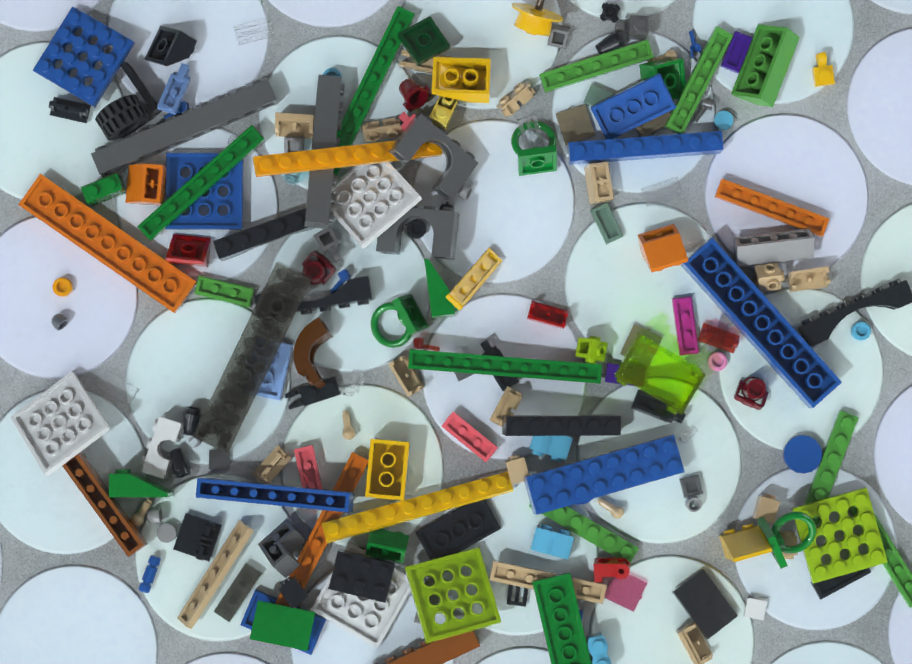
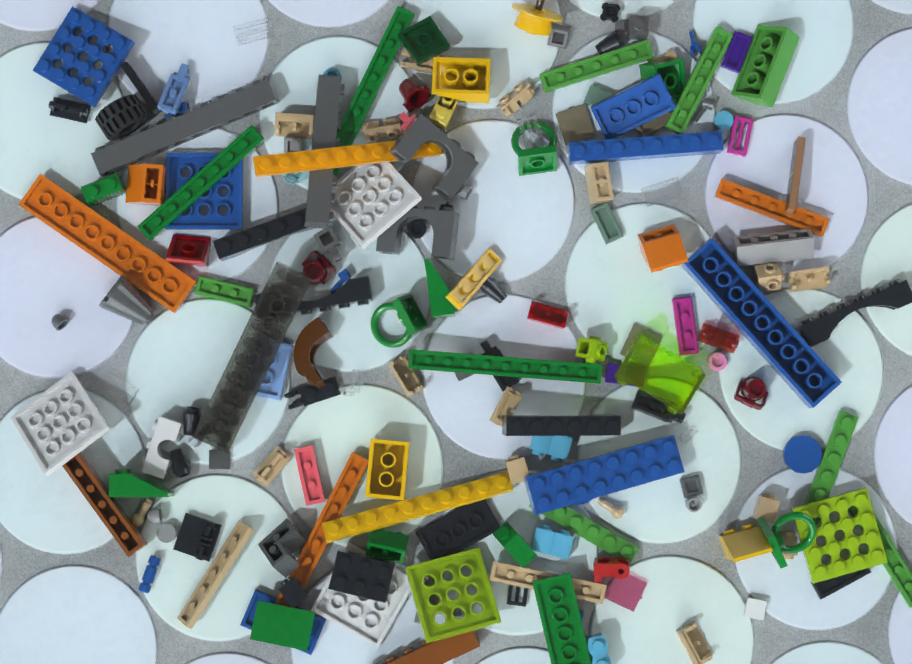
(62, 287): light orange tile -> none
(127, 302): none -> dark grey cone
(170, 47): black slope -> none
(237, 592): clear smoke tile -> none
(275, 494): blue brick -> none
(348, 431): tan piece -> none
(419, 344): clear red hand -> none
(469, 436): coral plate -> none
(493, 290): none -> black cone
(514, 544): none -> green slope
(704, 604): black tile -> none
(736, 152): none -> dark pink tile
(794, 176): none -> medium nougat tile
(823, 73): yellow plate -> none
(860, 330): medium azure tile -> none

